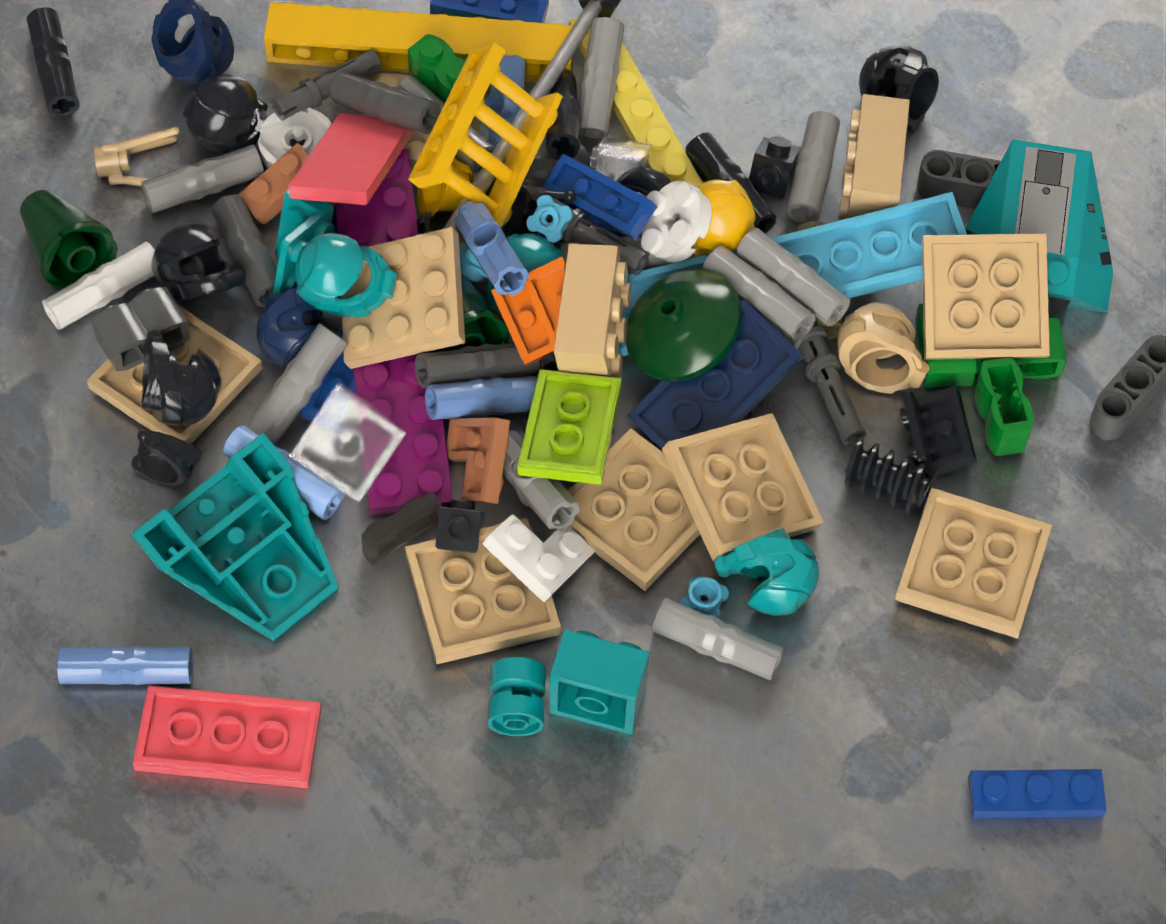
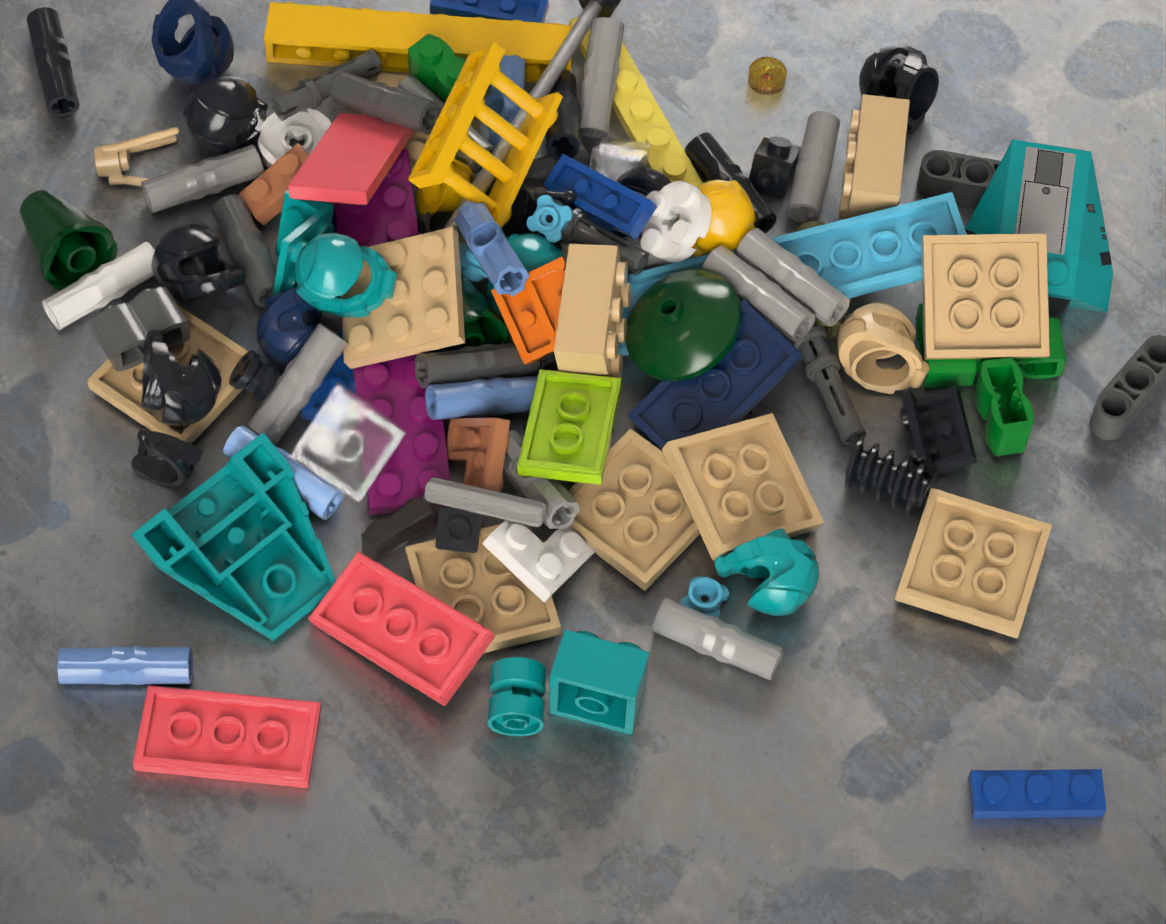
(254, 376): none -> black wheel
(401, 628): none -> coral tile
(485, 502): none -> light grey axle
(767, 75): none -> clear yellow tile

